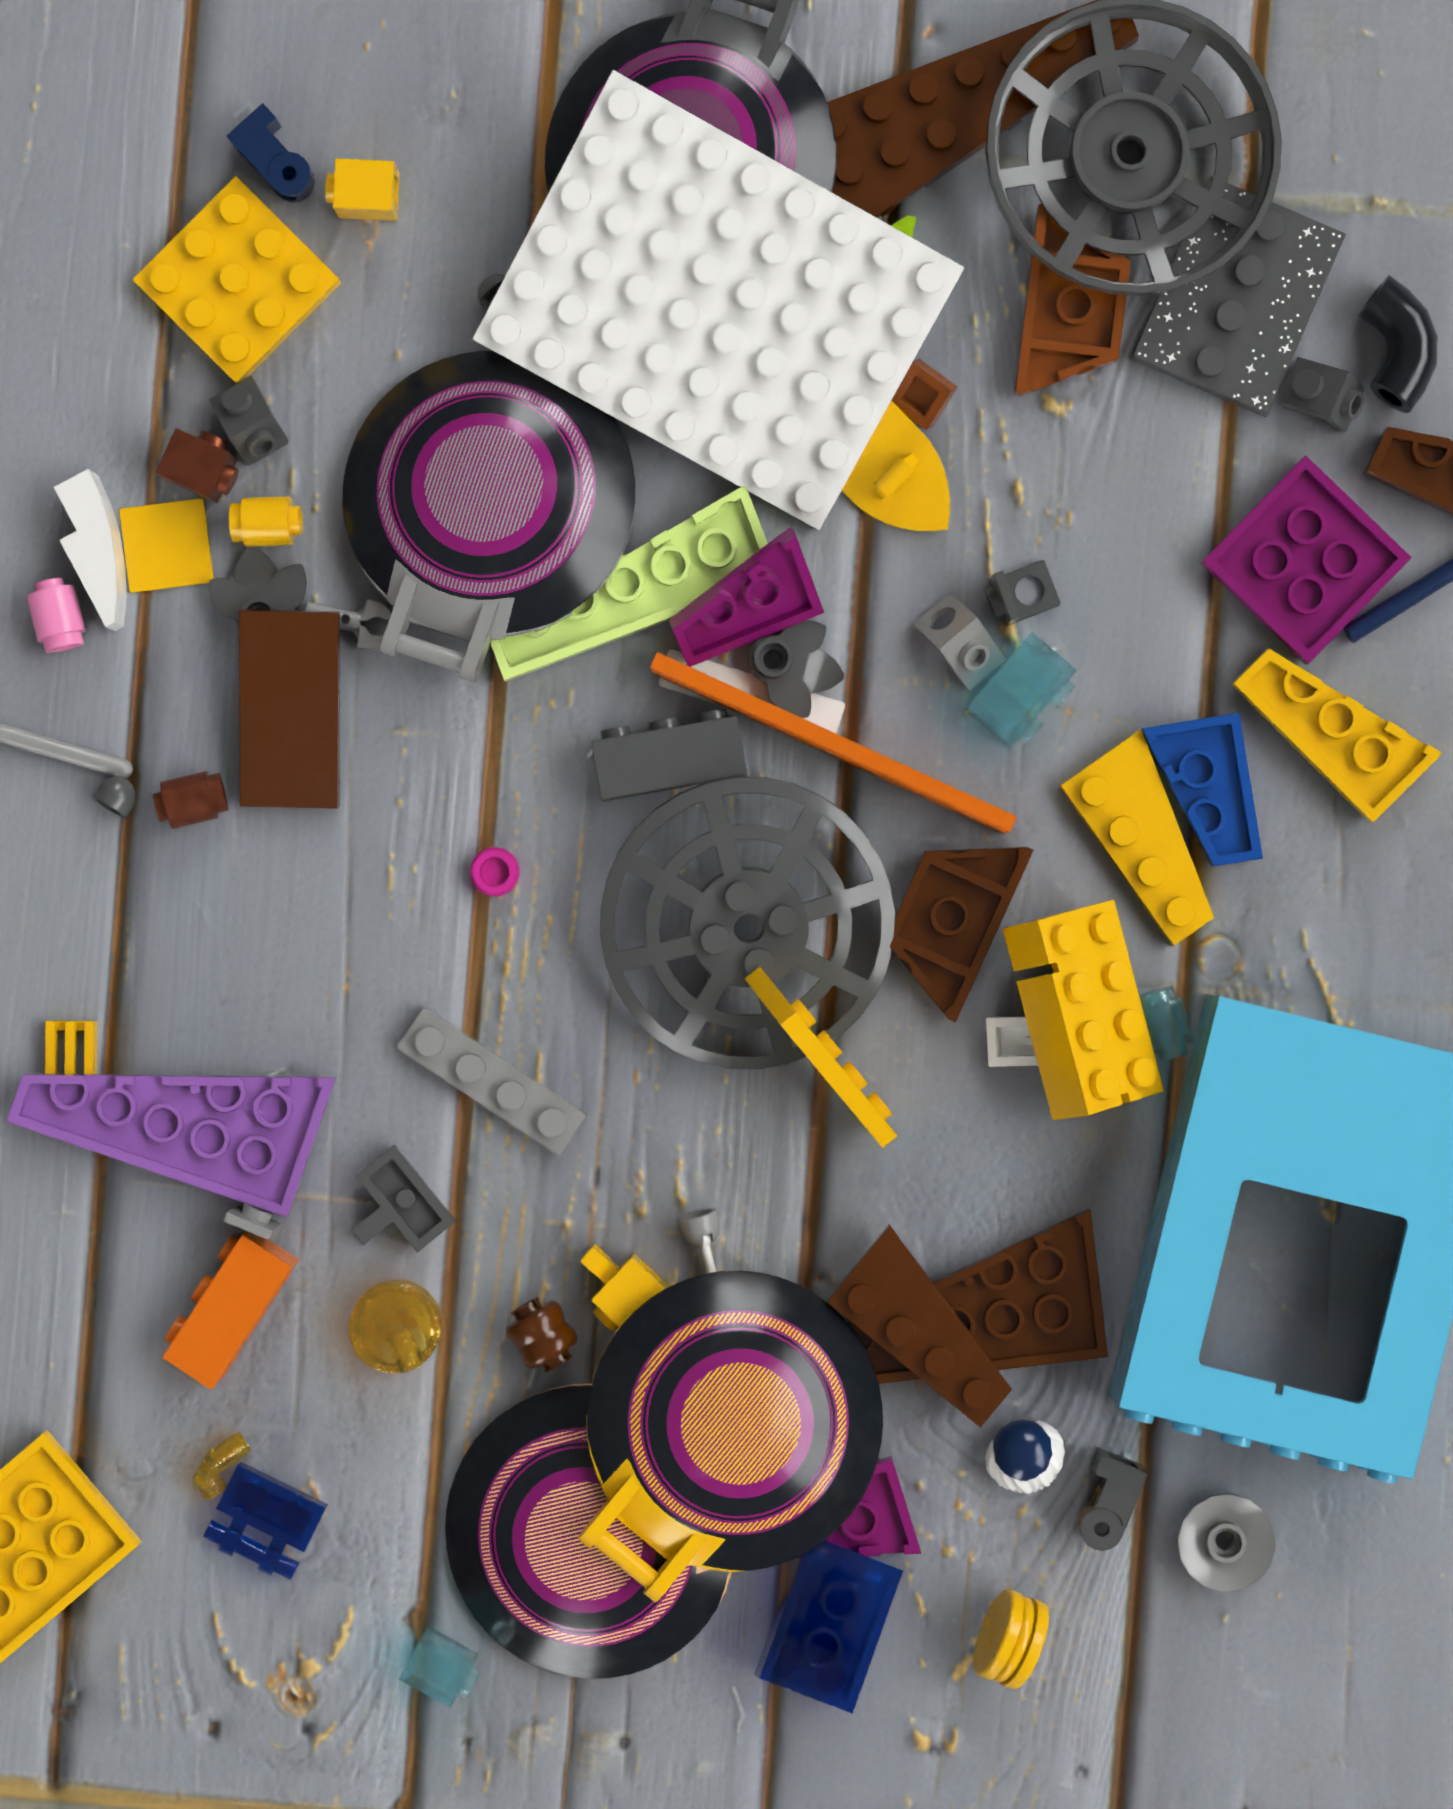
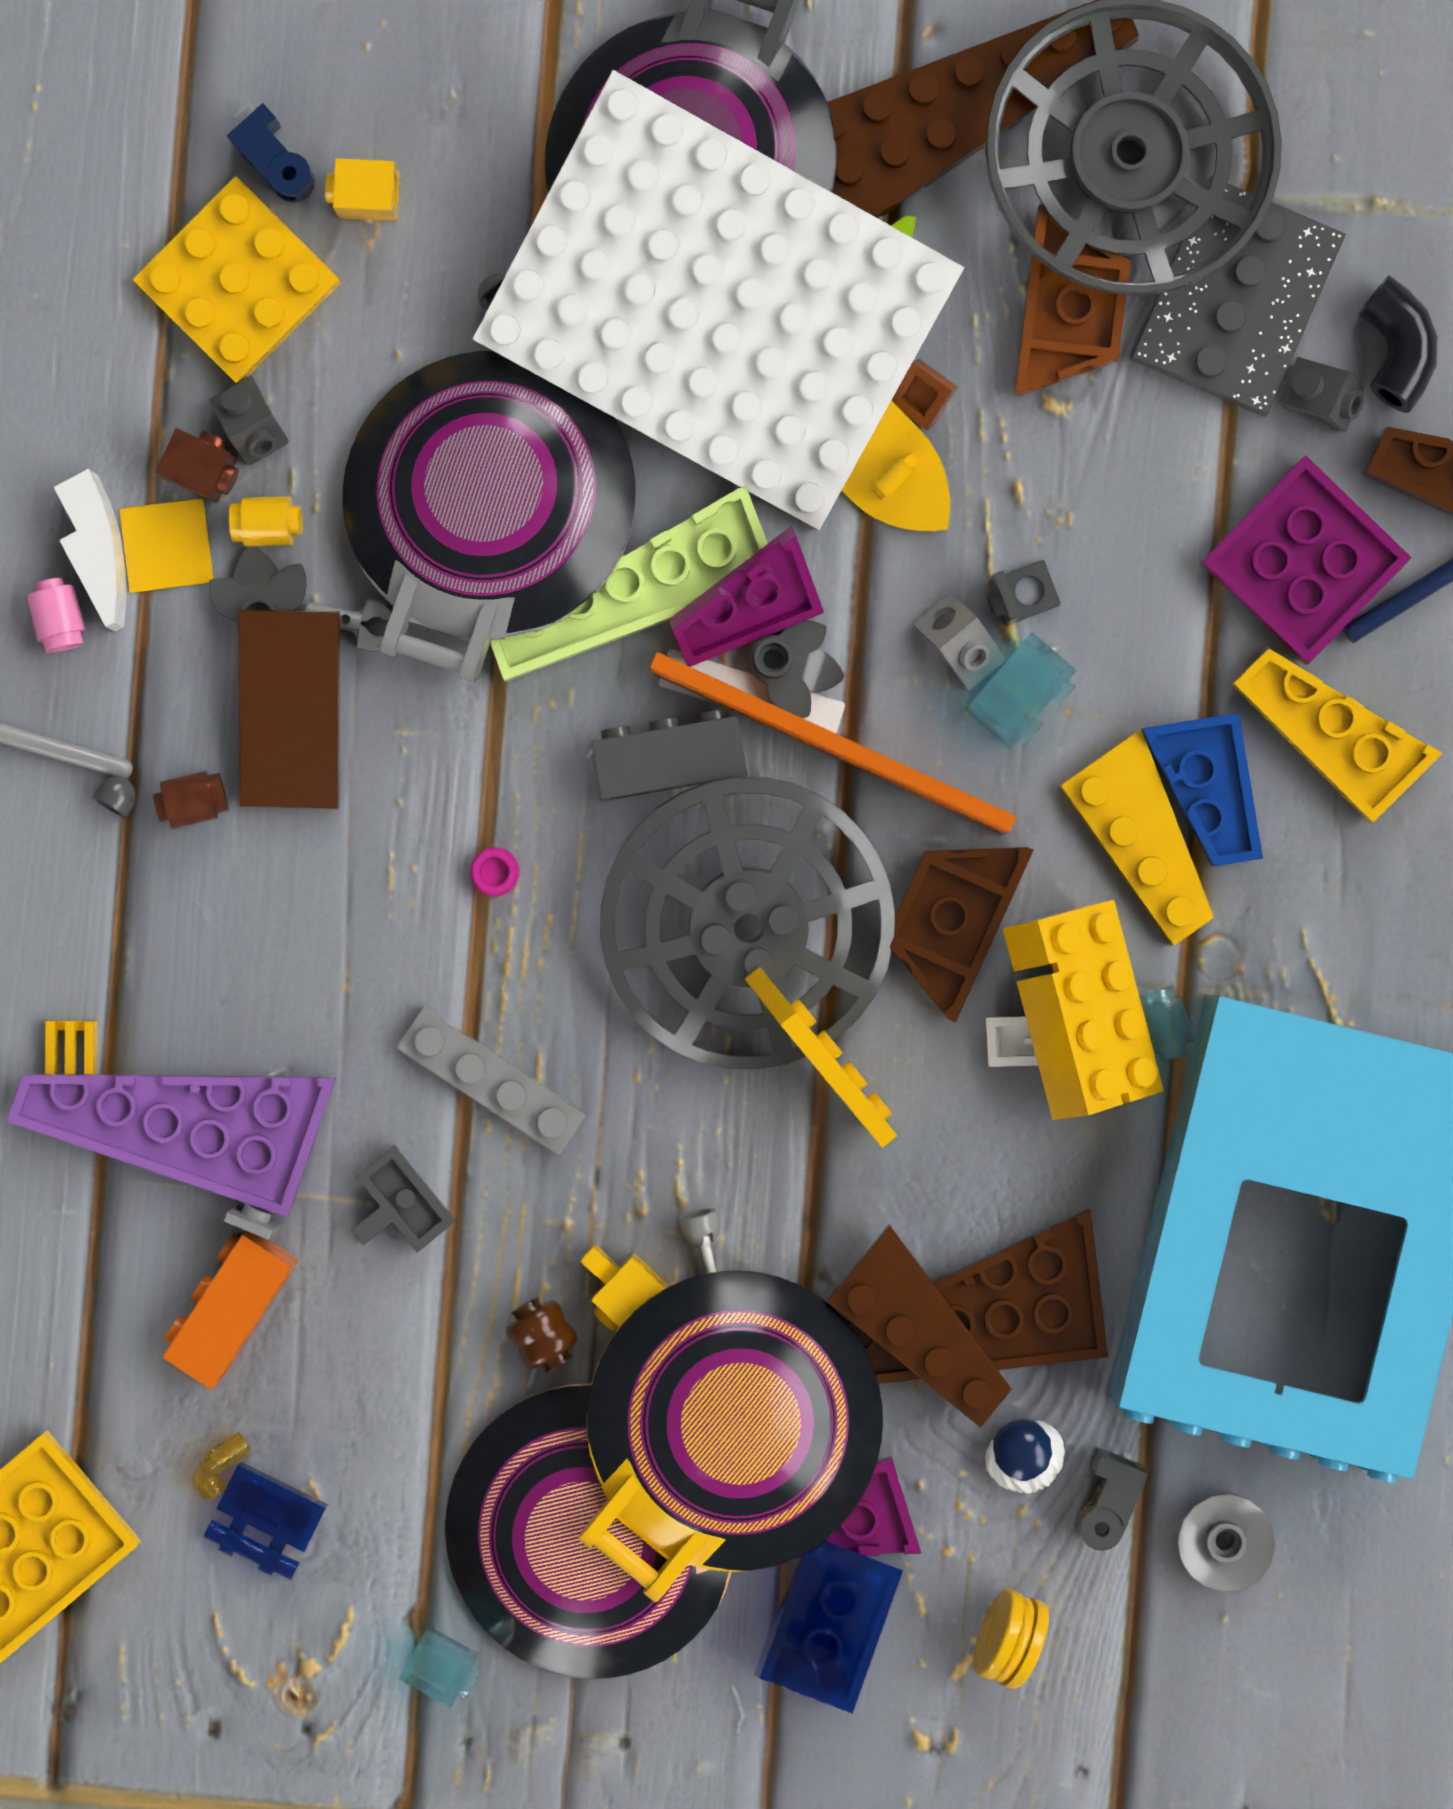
(395, 1326): clear yellow head -> none

